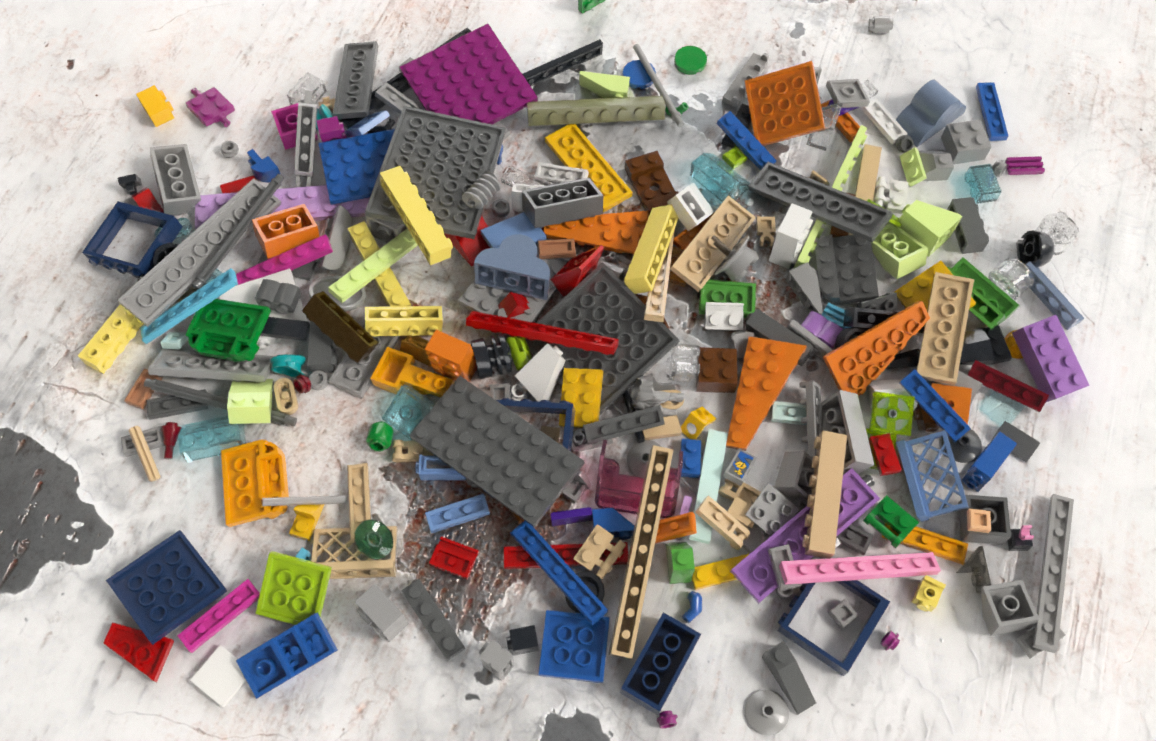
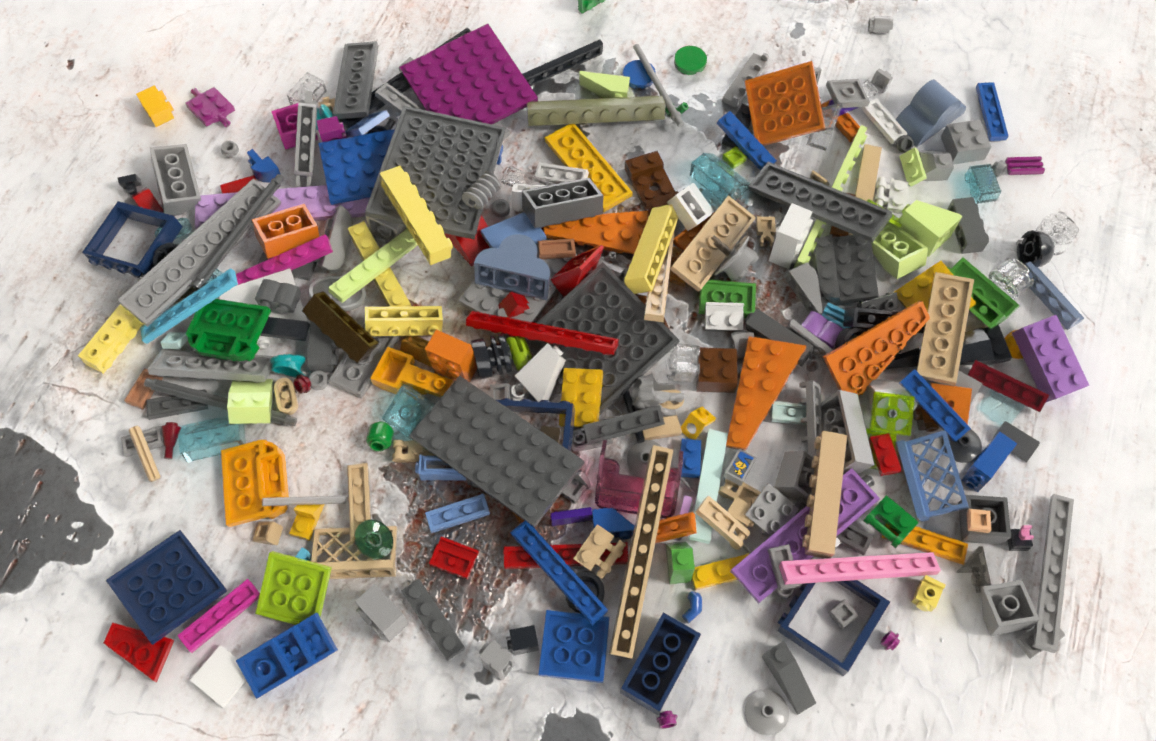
(268, 533): none -> tan slope
(881, 80): none -> light grey tile

